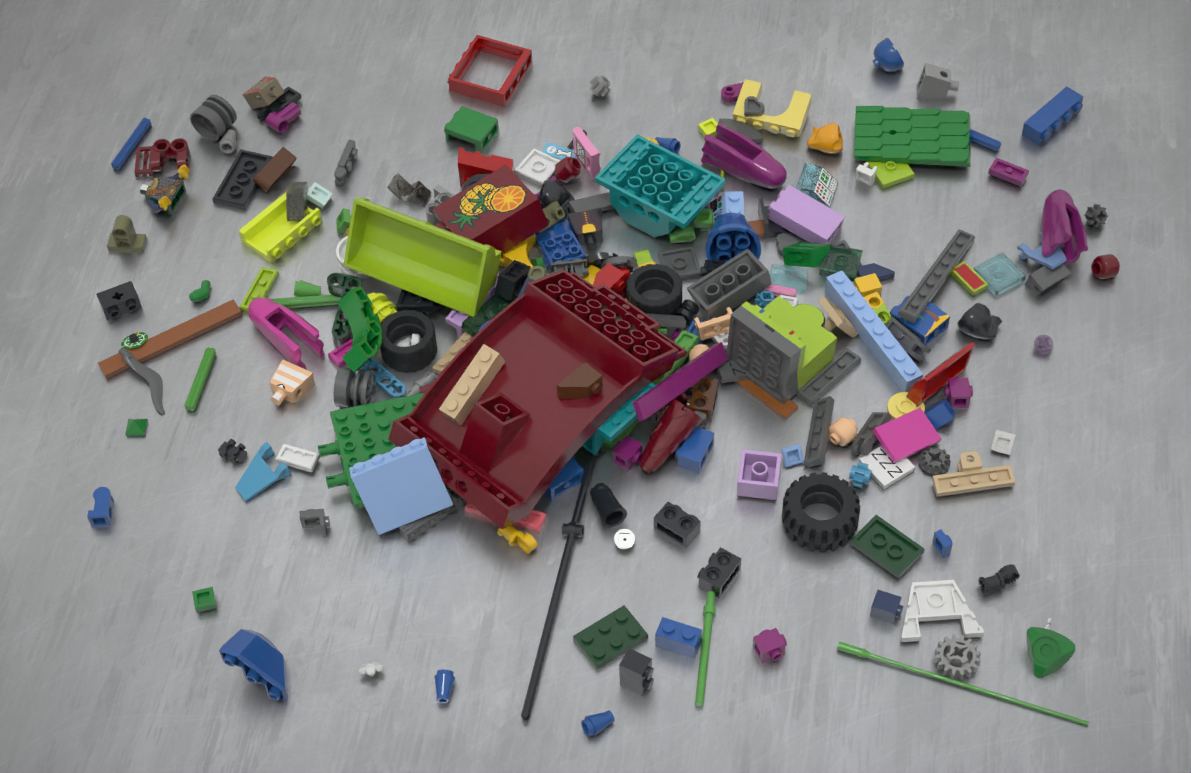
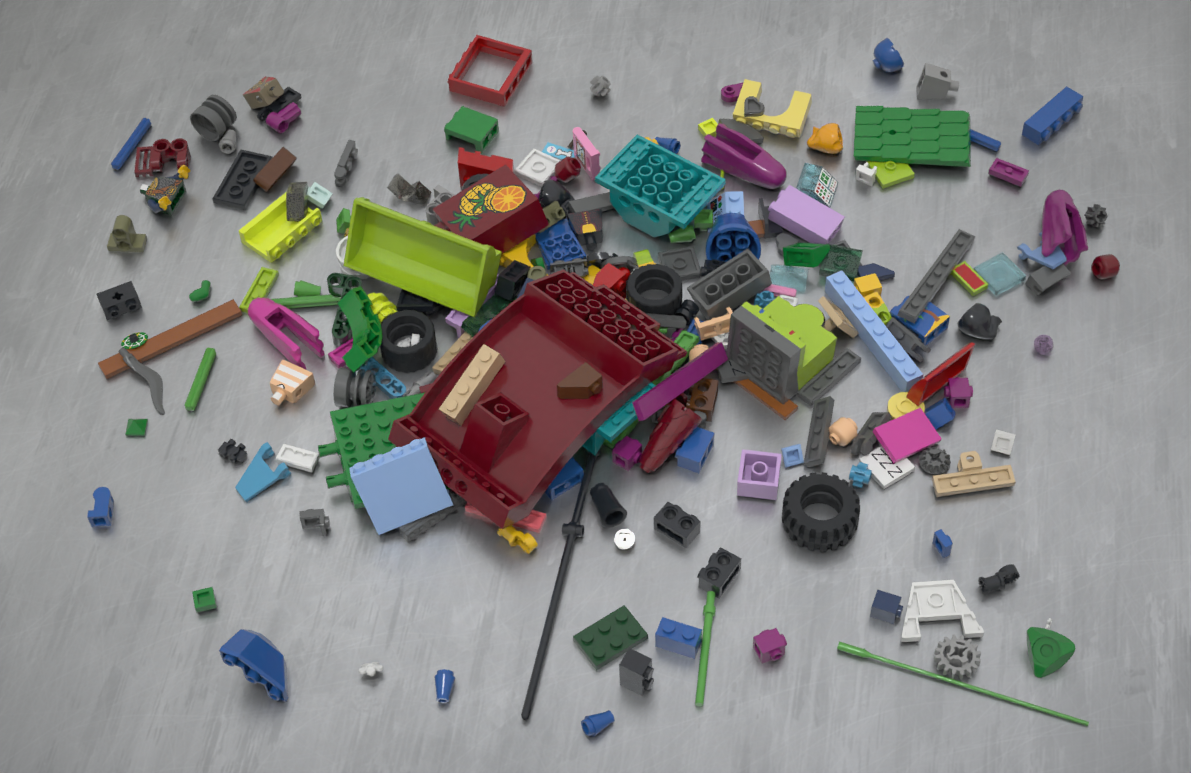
(887, 546): dark green plate -> none

